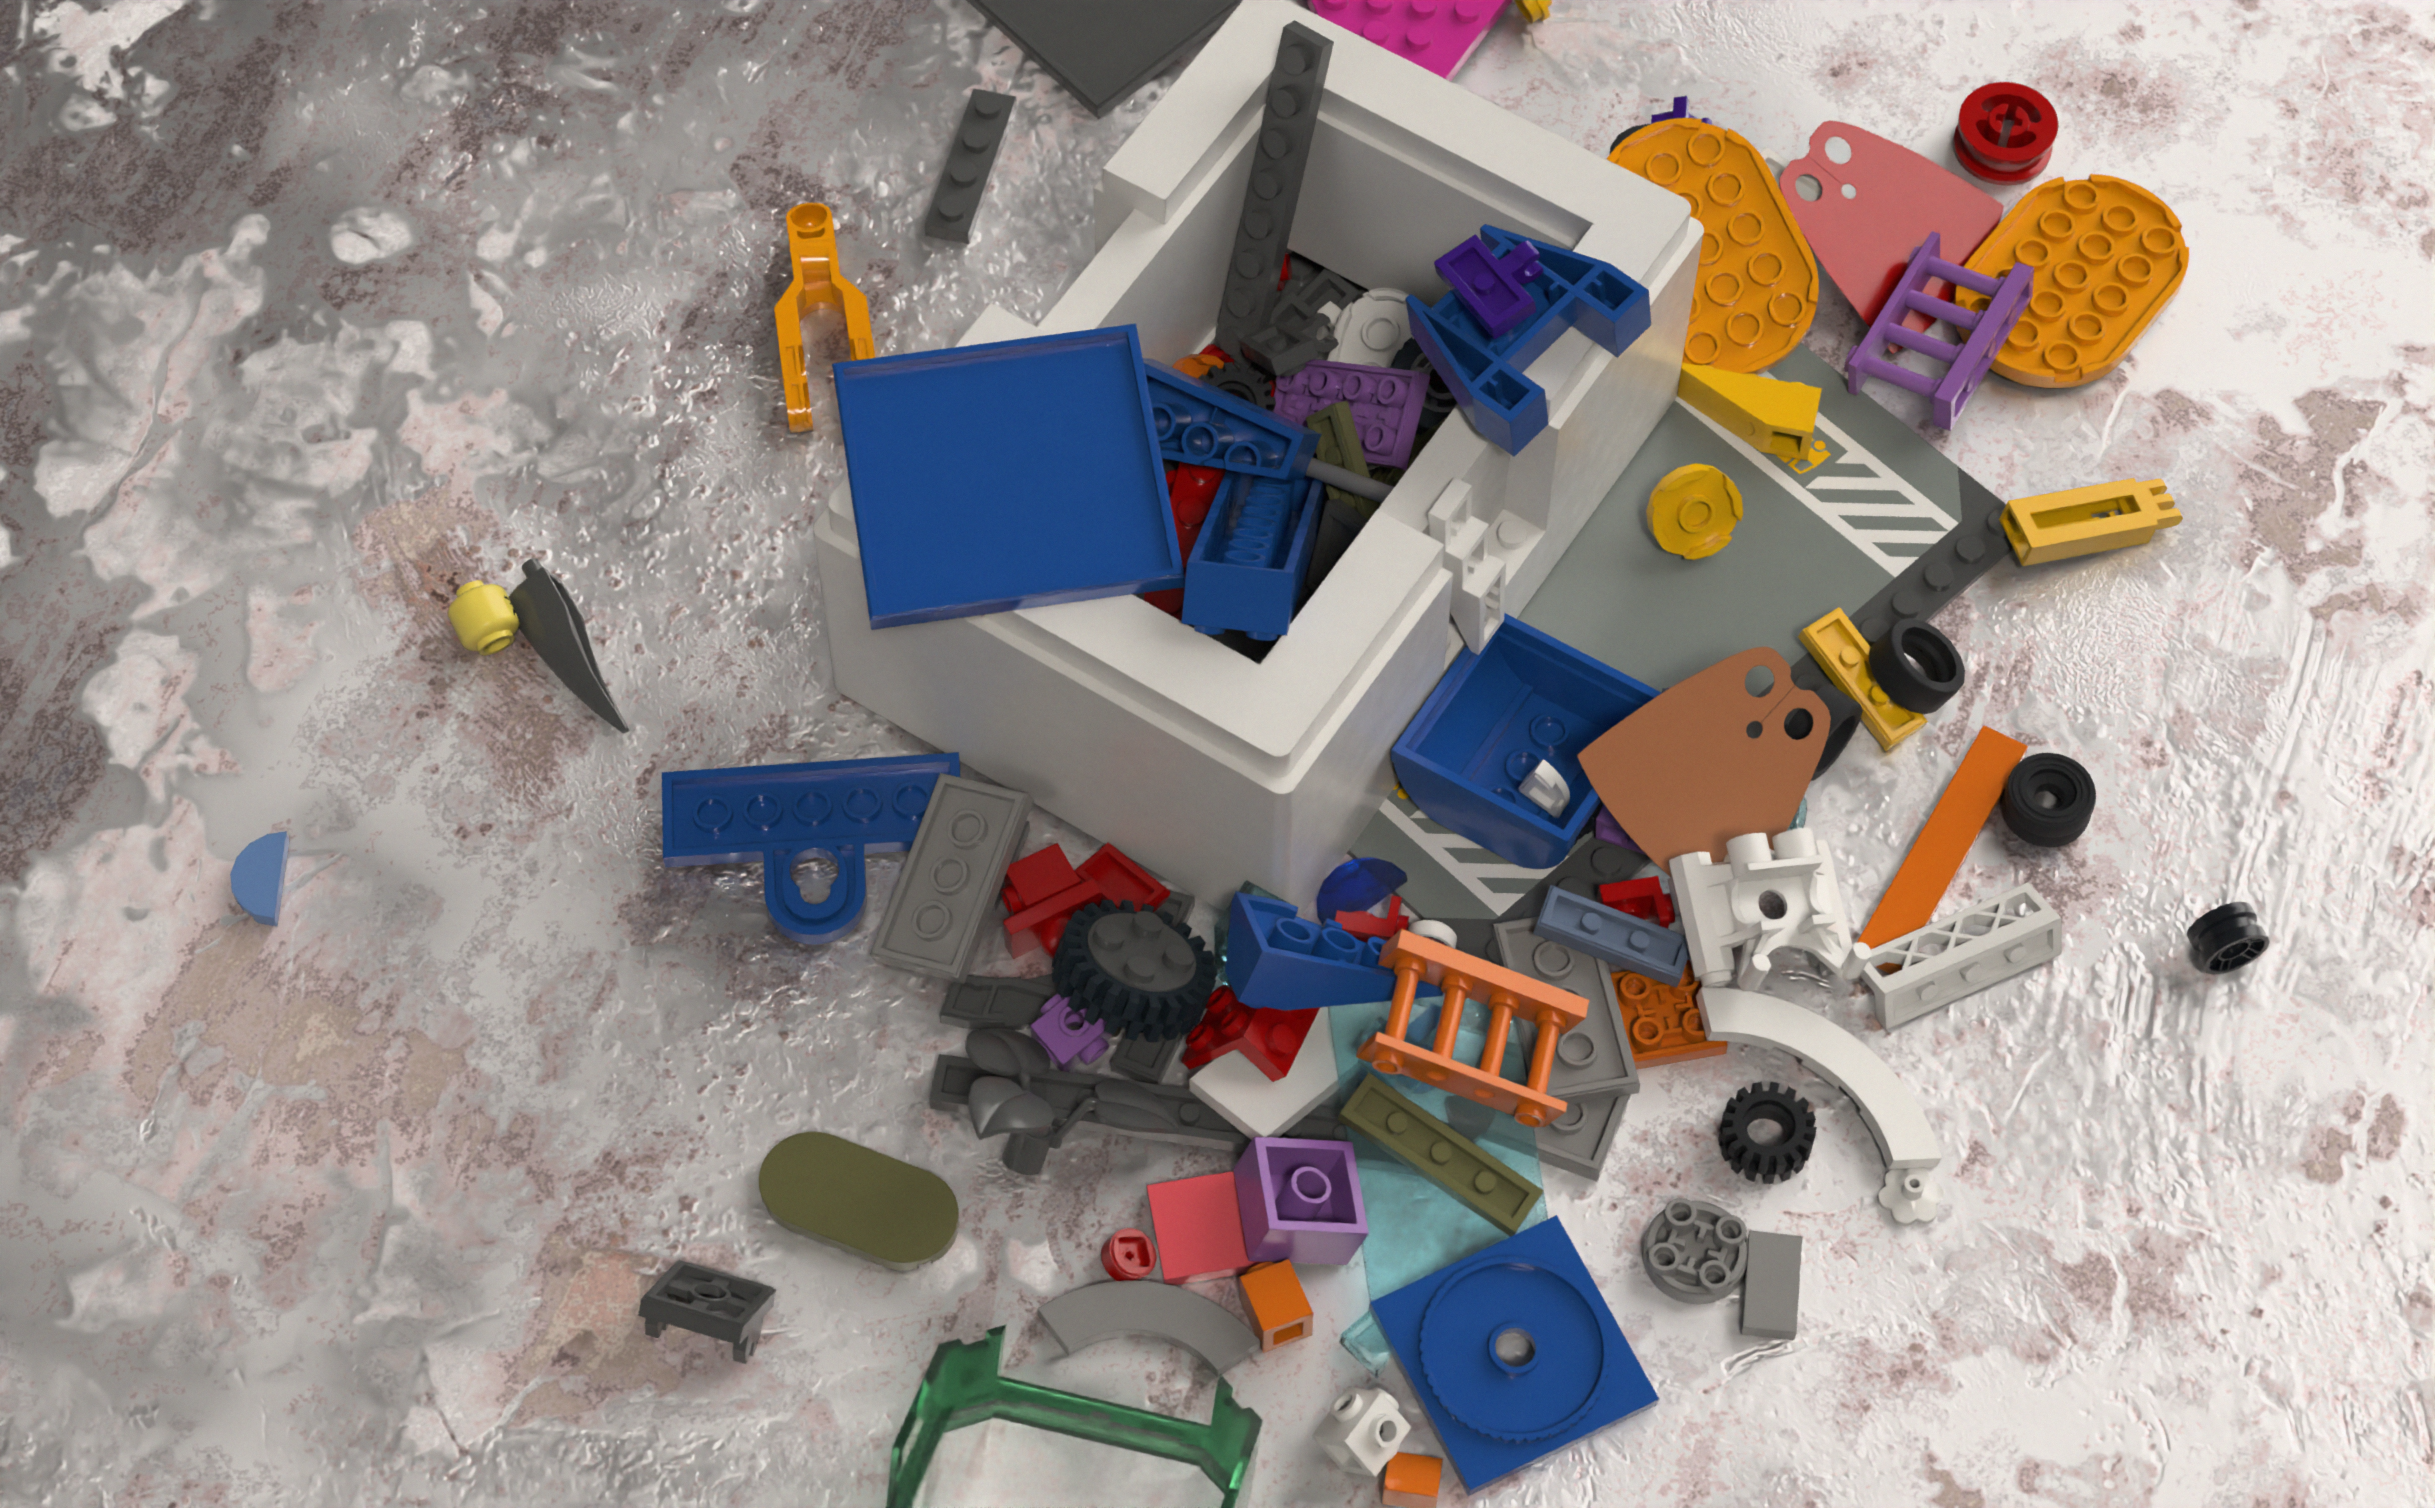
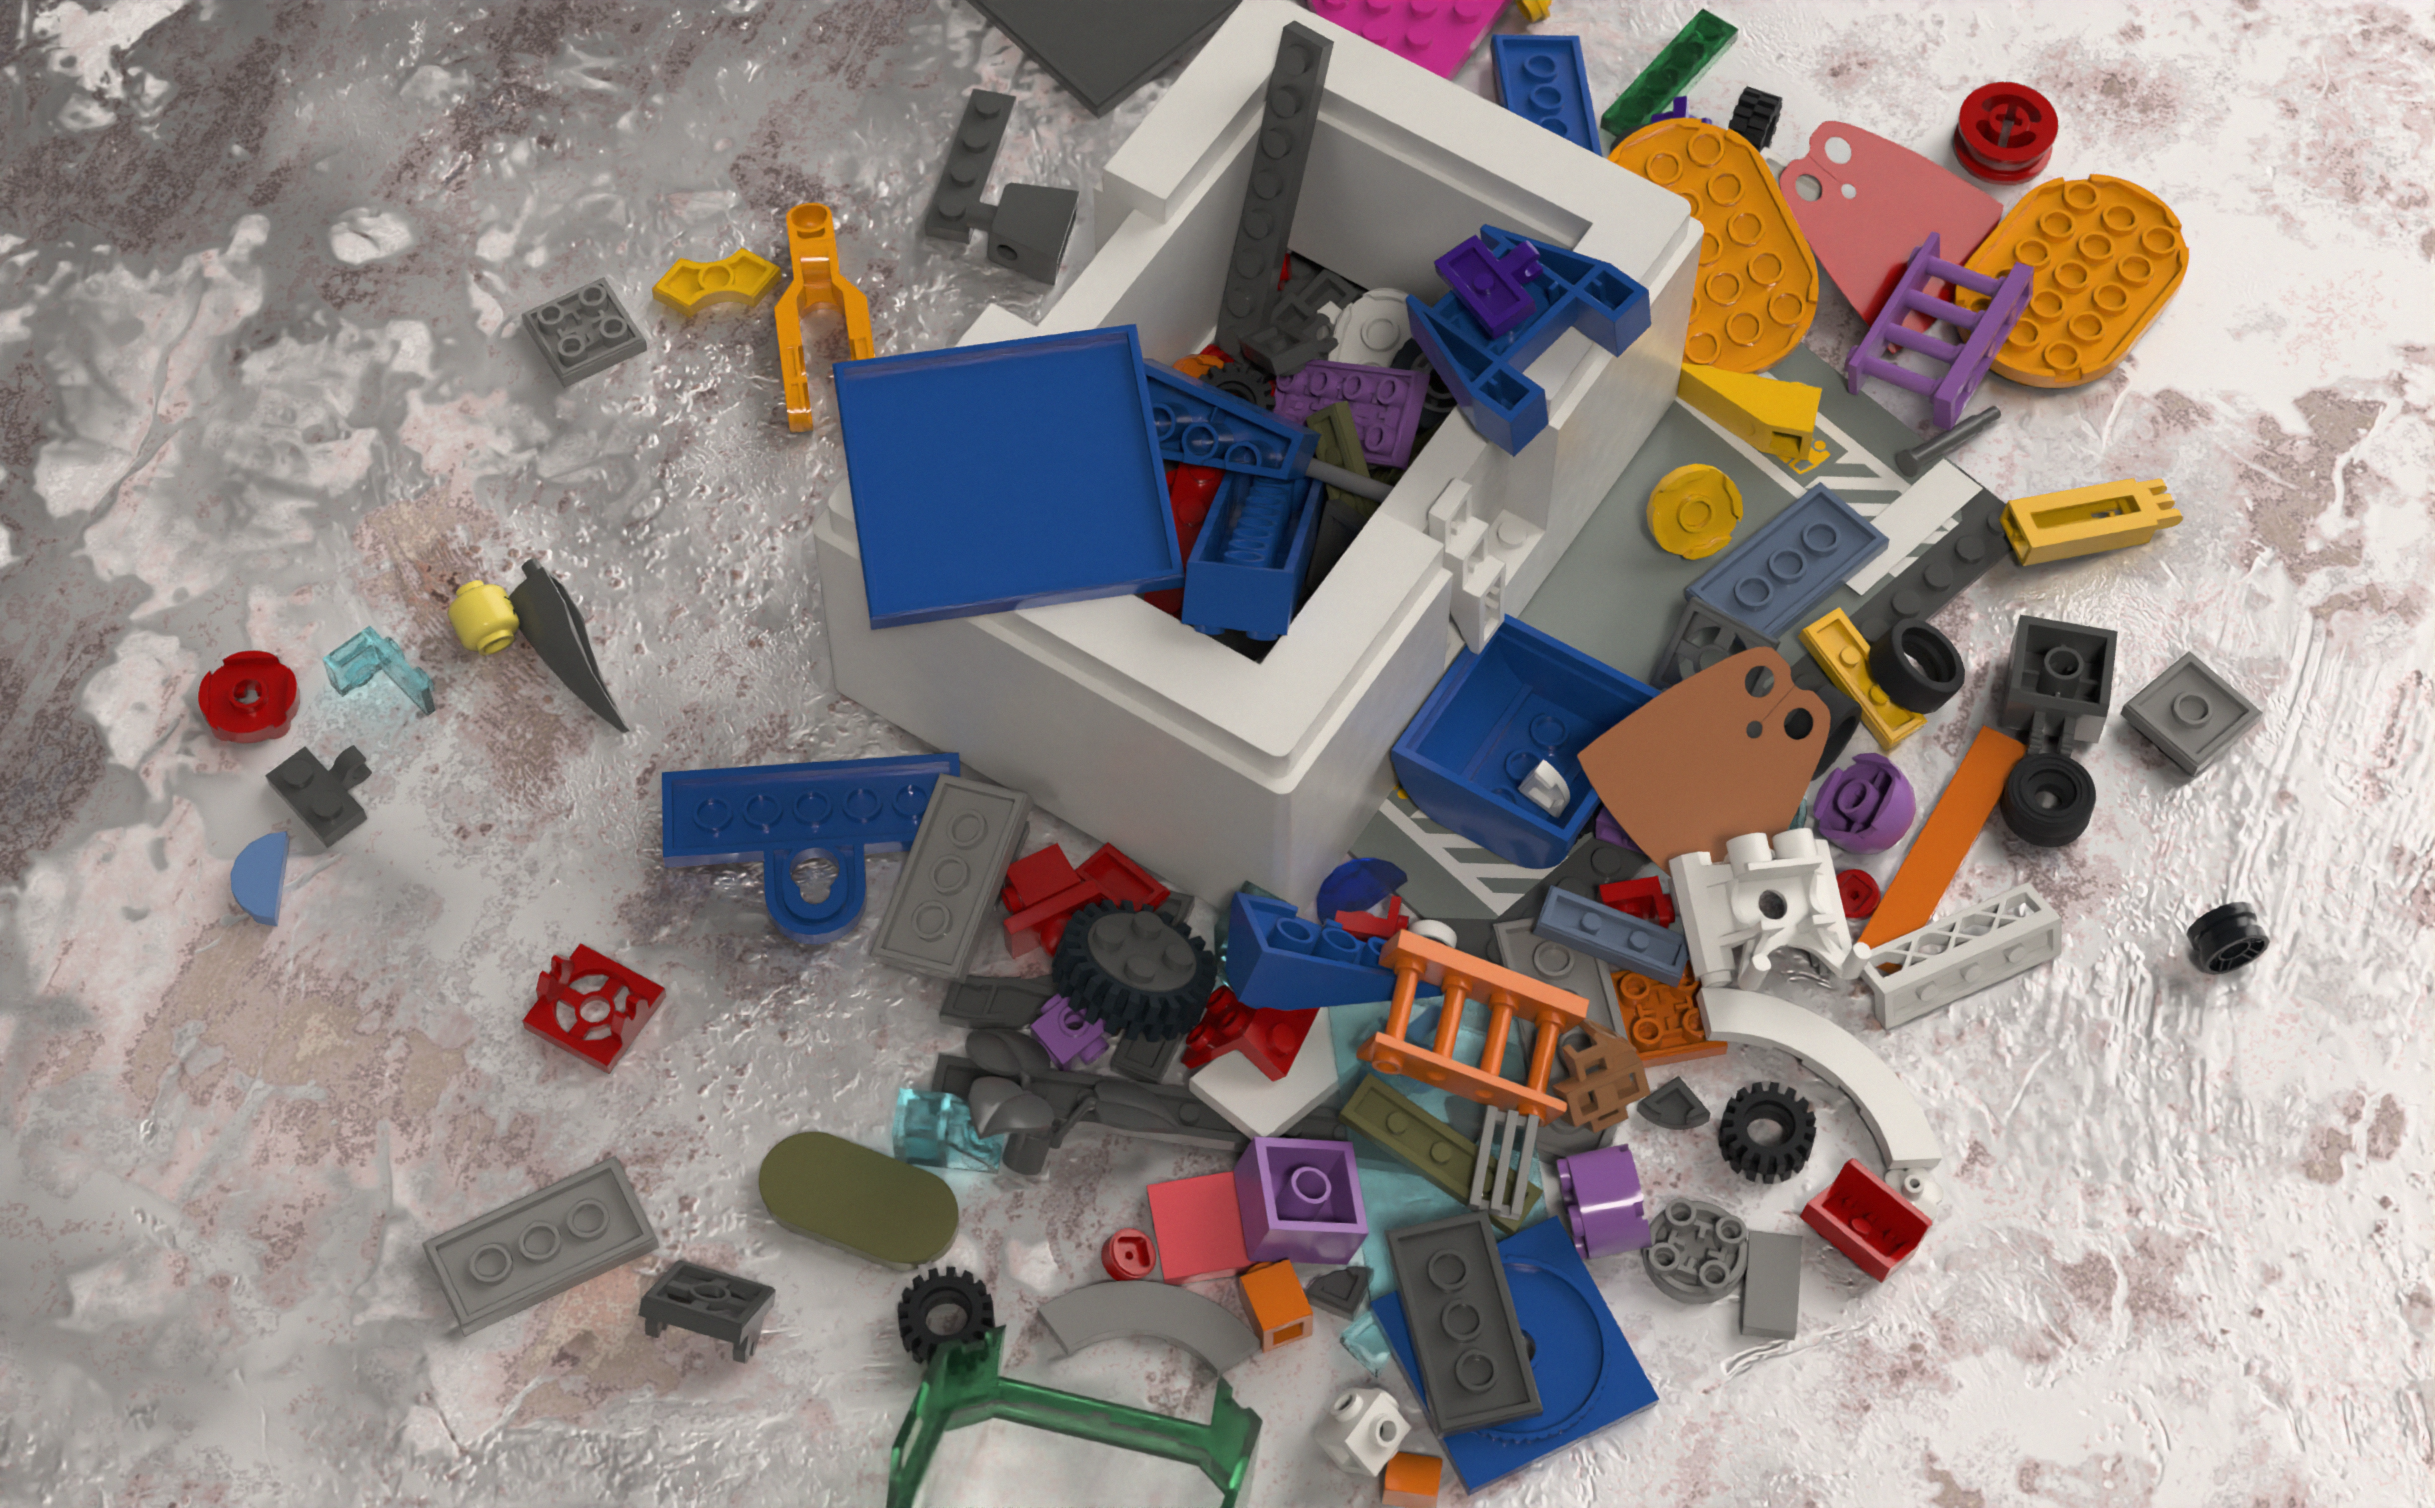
(255, 721): none -> red plate
(321, 795): none -> dark grey plate
(365, 655): none -> clear light blue bracket
(540, 1245): none -> light grey tile
(553, 987): none -> red piece
(584, 332): none -> light grey tile
(696, 285): none -> yellow tile
(937, 1291): none -> black tyre
(939, 1132): none -> clear light blue slope
(1028, 228): none -> dark grey torso
(1339, 1292): none -> dark grey tile
(1462, 1324): none -> dark grey tile
(1511, 1122): none -> light grey tile
(1546, 84): none -> blue tile
(1603, 1202): none -> medium lavender brick
(1609, 1084): none -> medium nougat piece
(1671, 72): none -> clear green plate
(1674, 1107): none -> dark grey tile
(1701, 615): none -> dark grey piece
(1756, 117): none -> black tyre
(1792, 563): none -> sand blue tile
(1858, 894): none -> red tile
(1865, 805): none -> medium lavender cylinder
(1867, 1221): none -> red bracket
(1912, 461): none -> dark grey piece
(1915, 518): none -> white sticker
(2058, 682): none -> dark grey hinge
(2191, 713): none -> light grey plate

